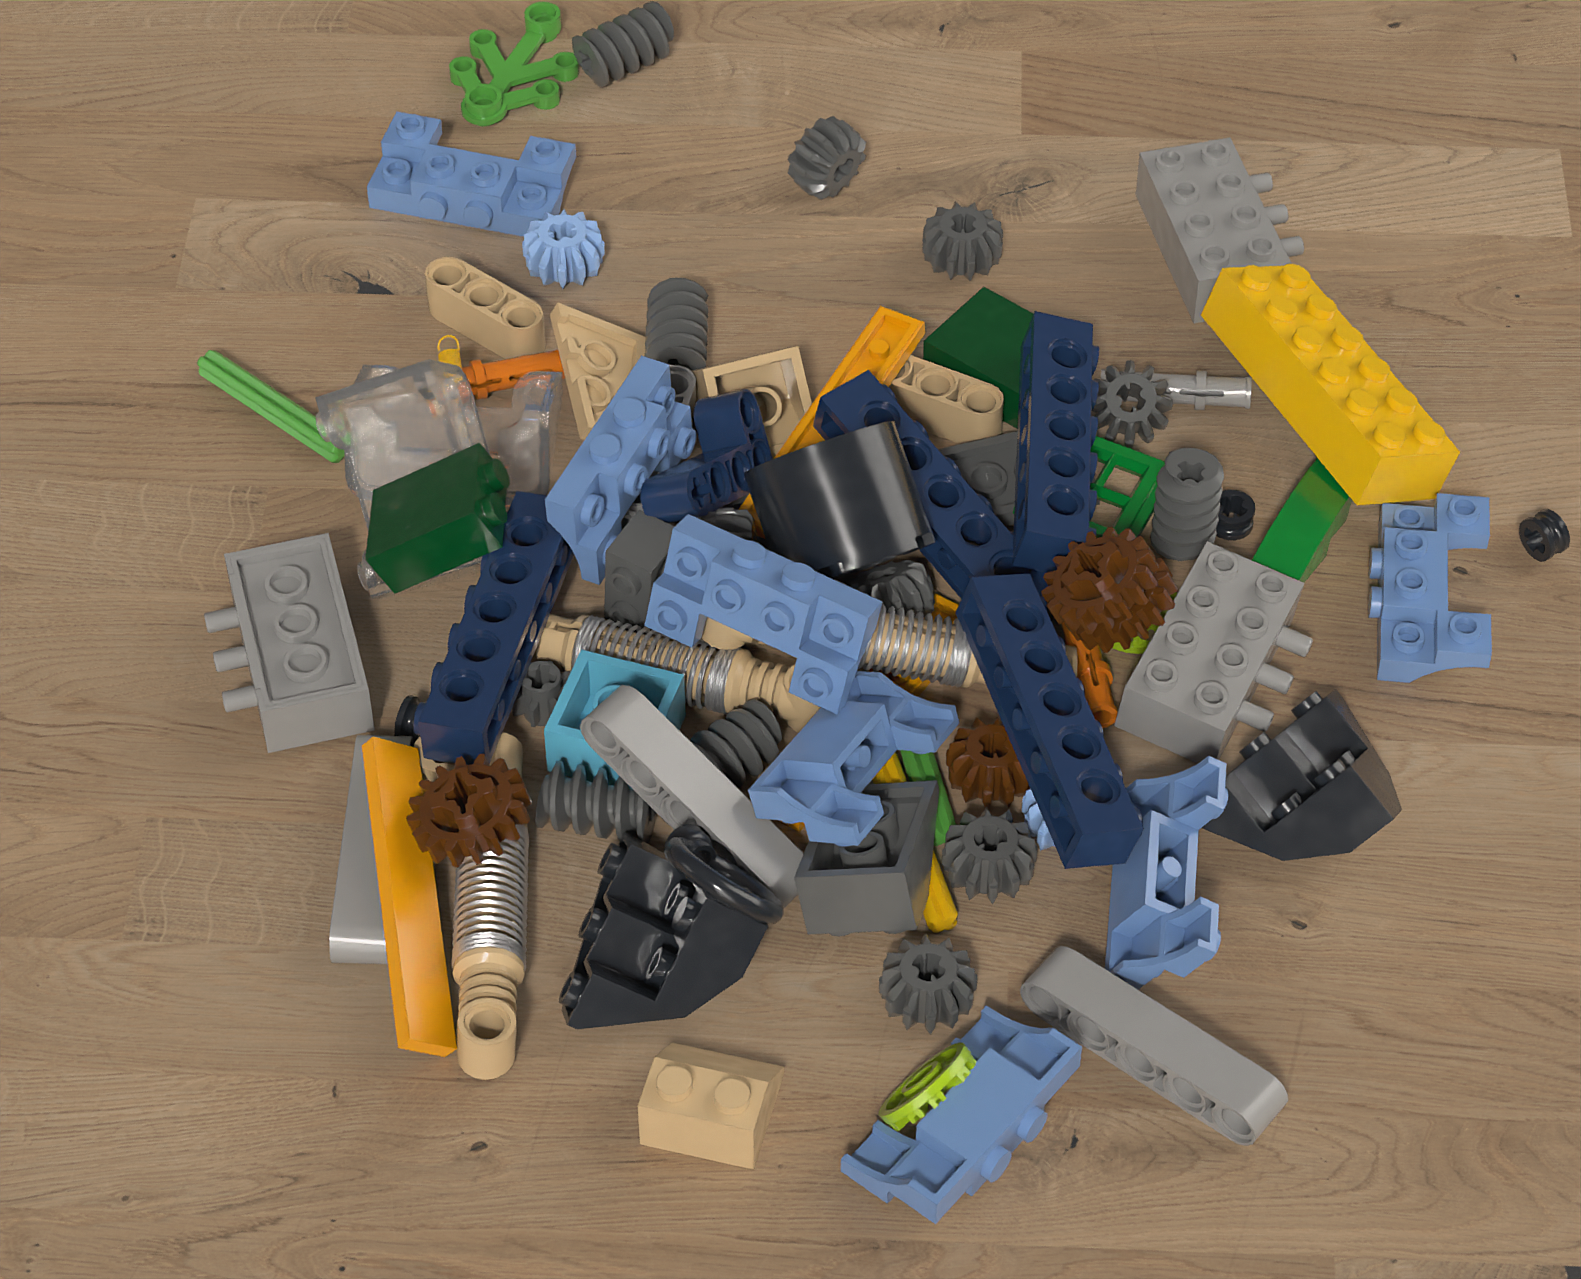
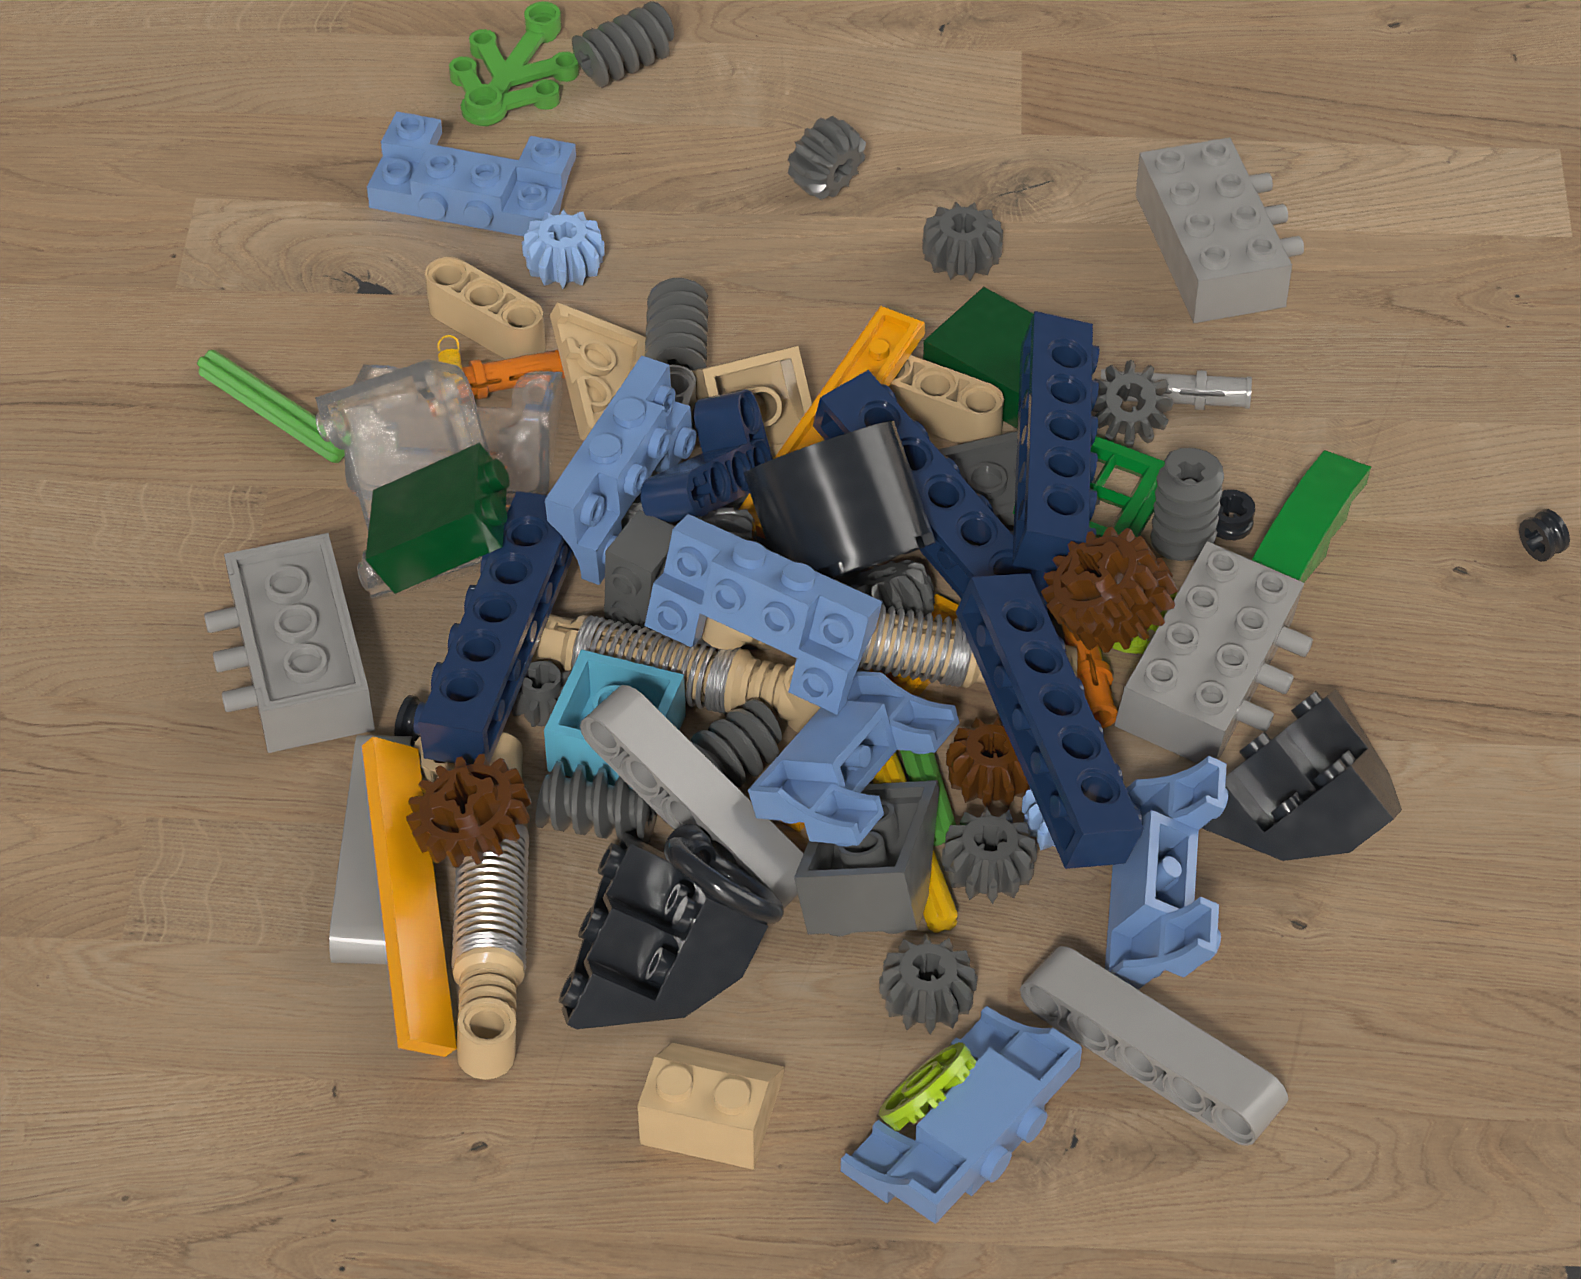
(1329, 384): yellow brick -> none
(1412, 592): medium blue bracket -> none

